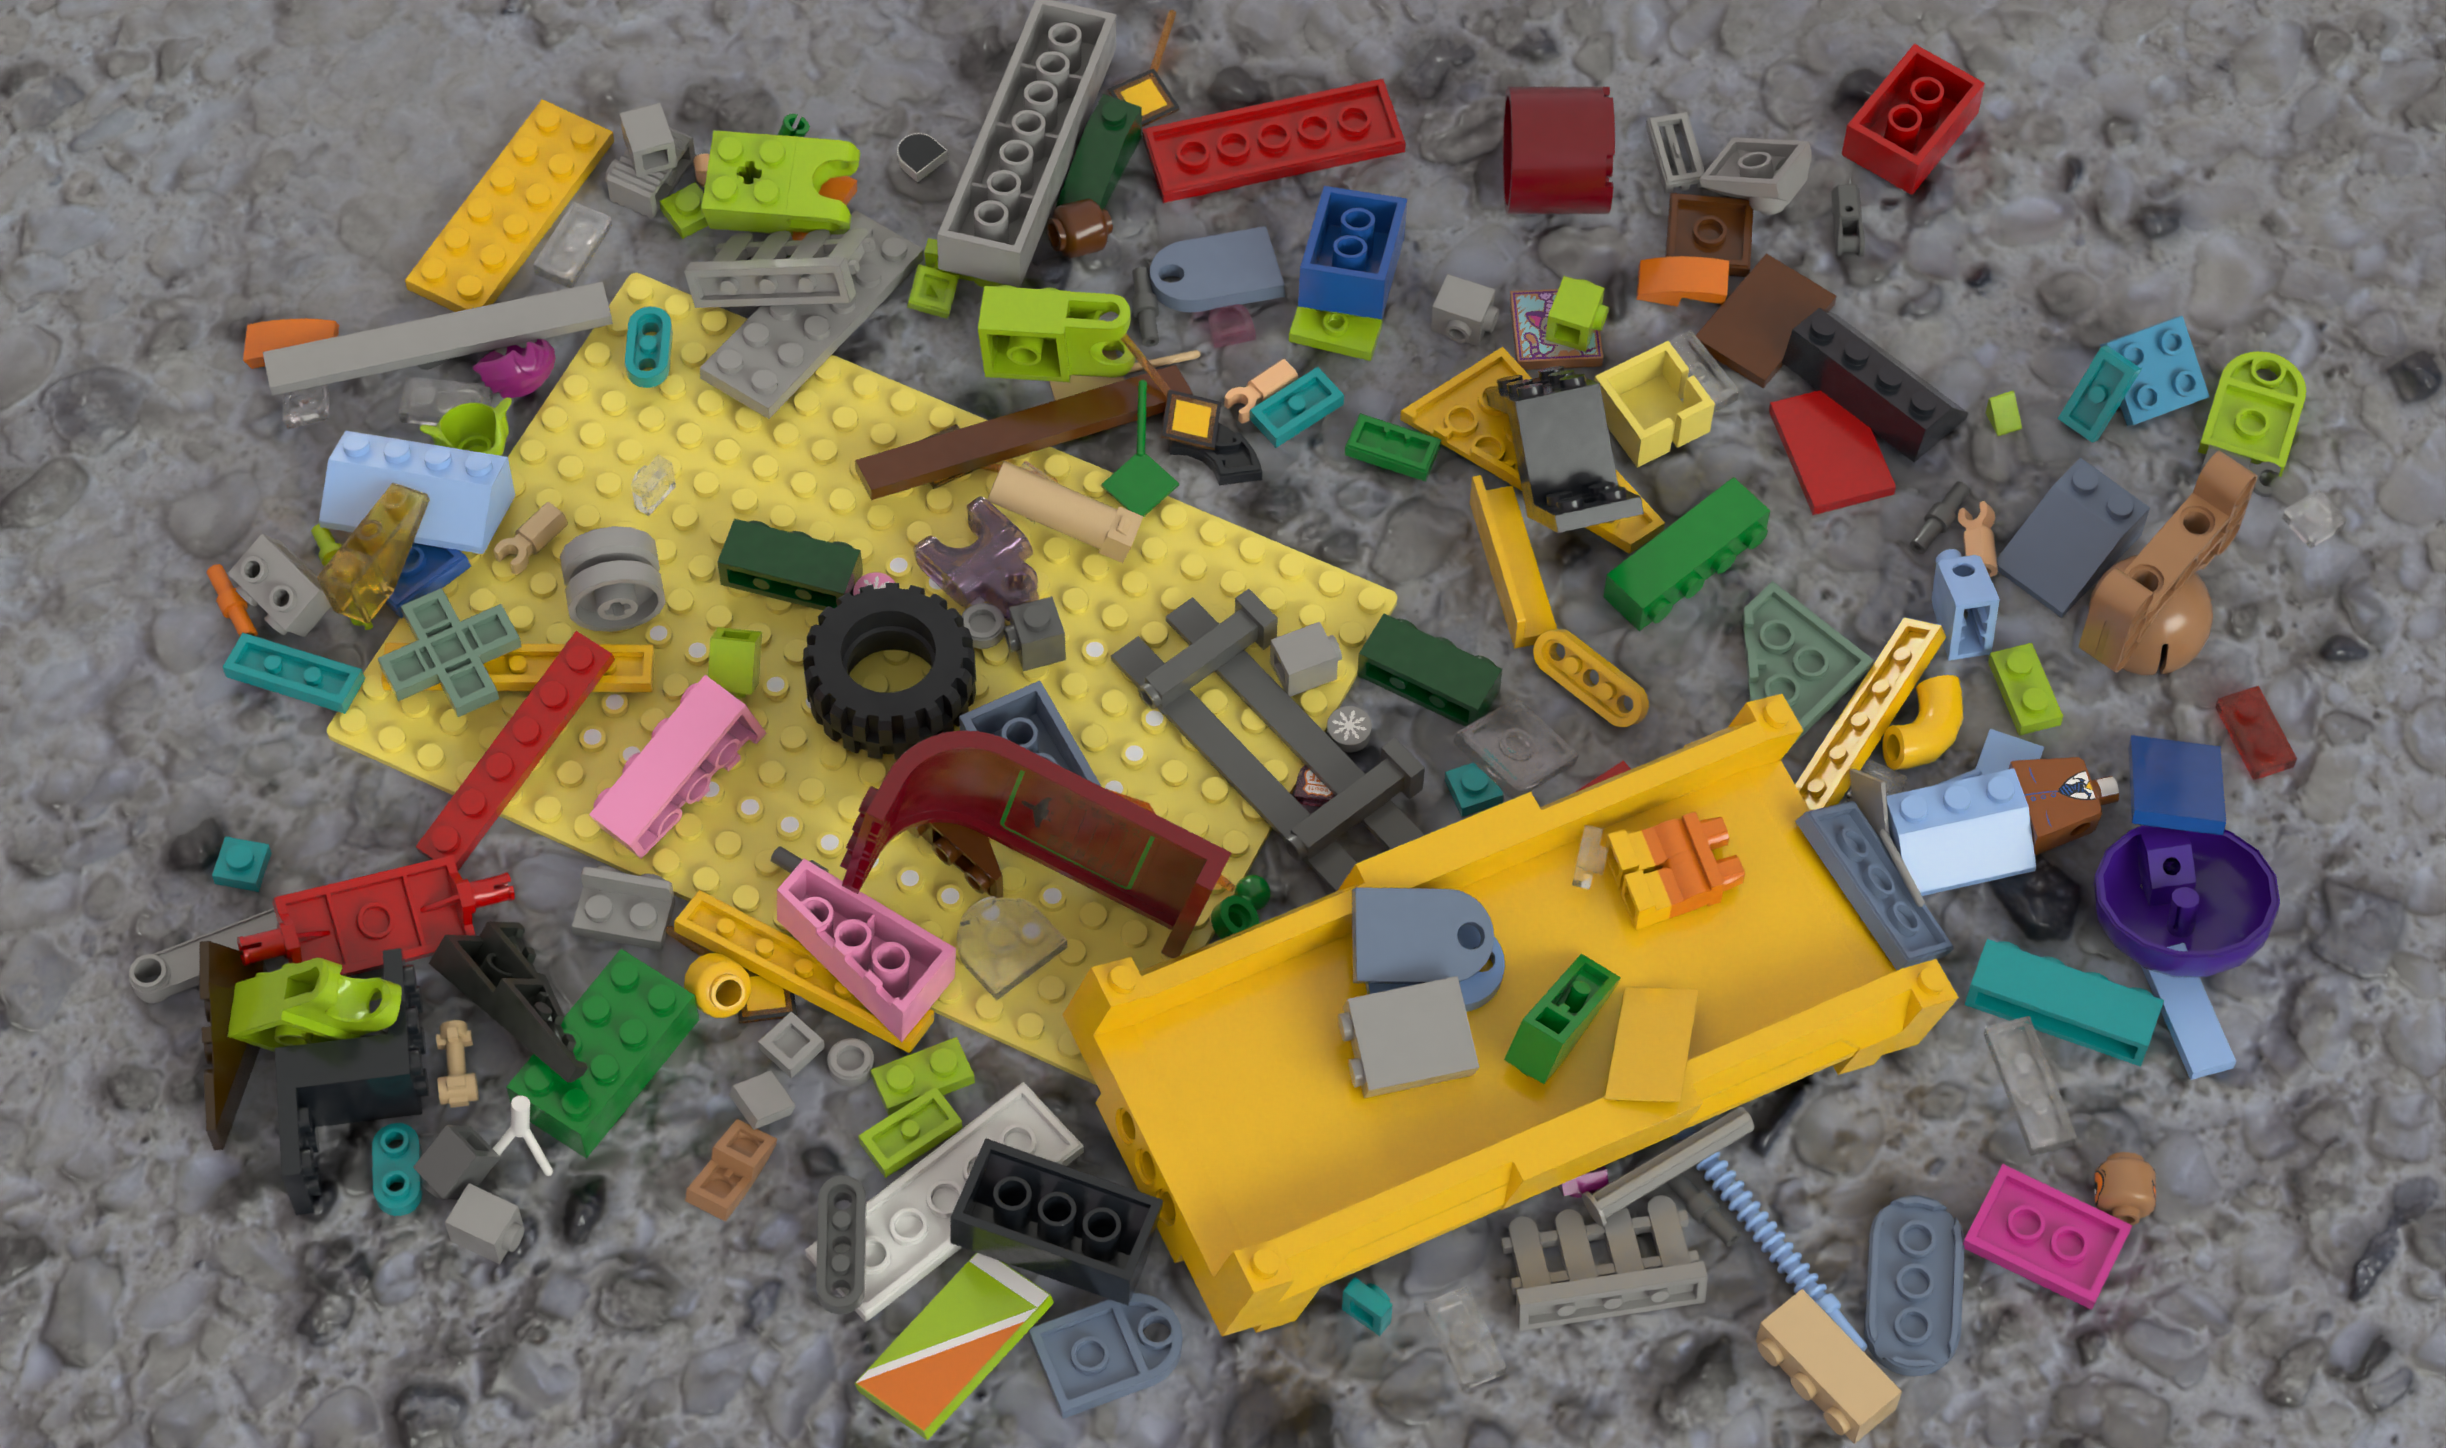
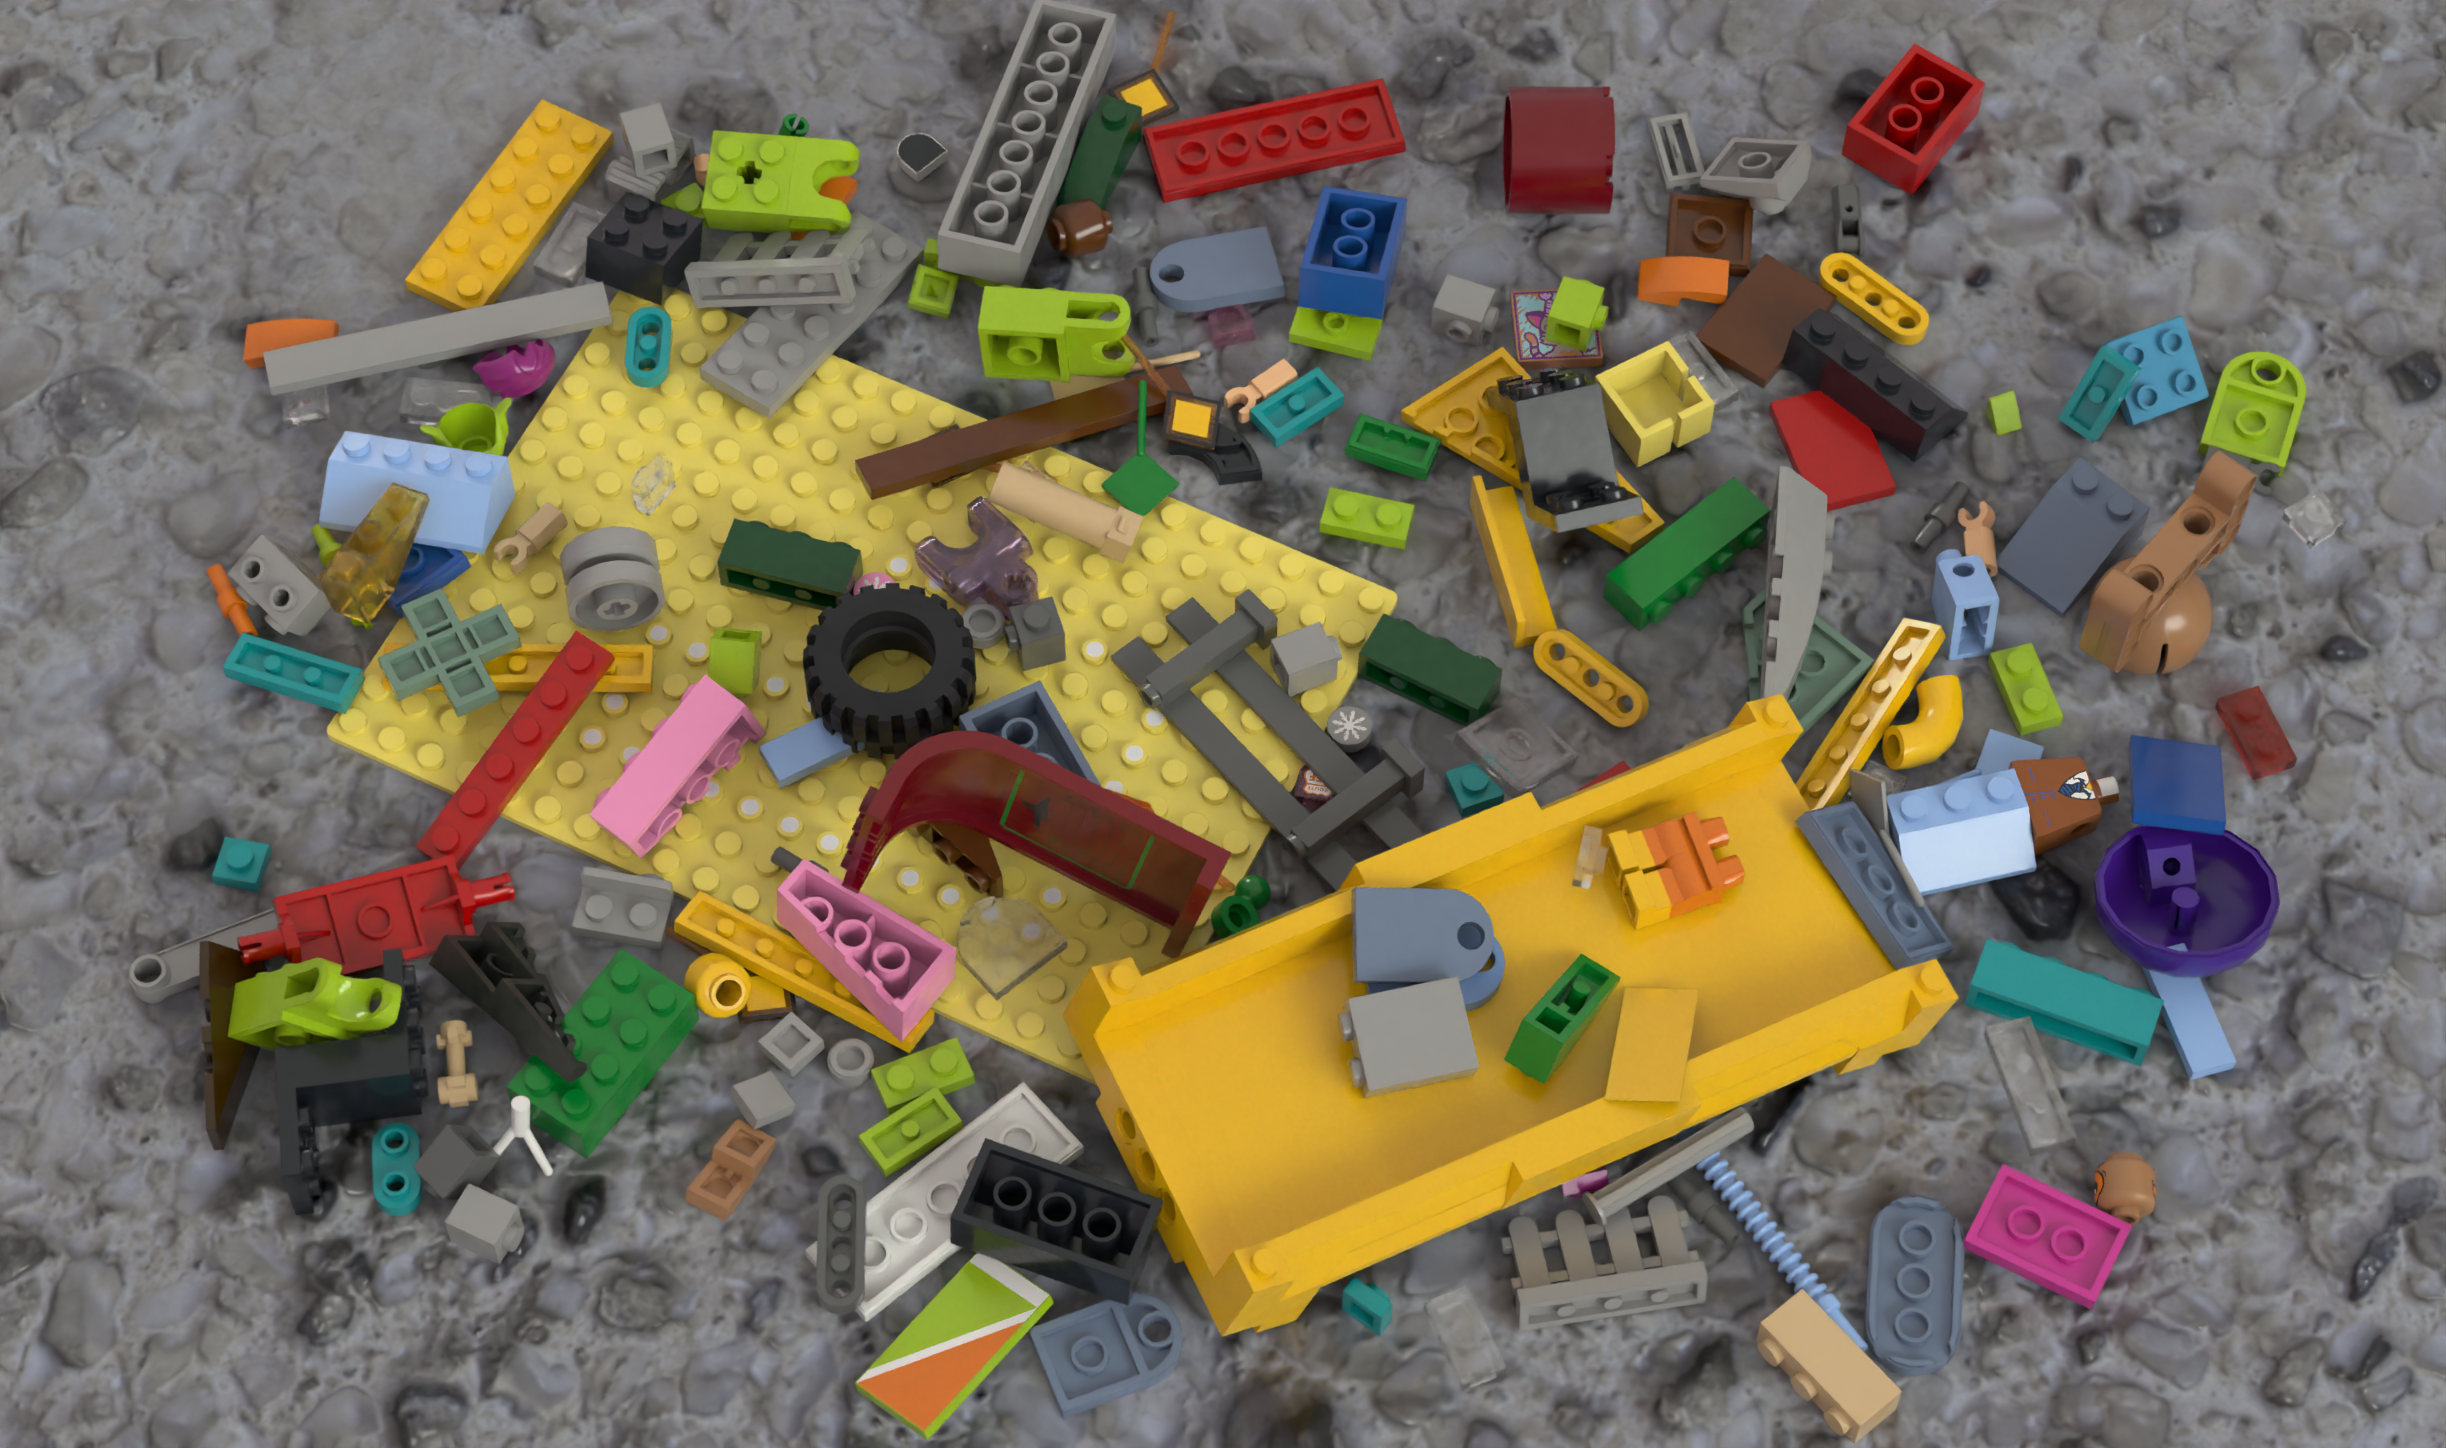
(643, 248): none -> black brick
(804, 752): none -> light blue tile
(1367, 518): none -> lime plate
(1793, 578): none -> light grey wedge
(1865, 286): none -> yellow plate

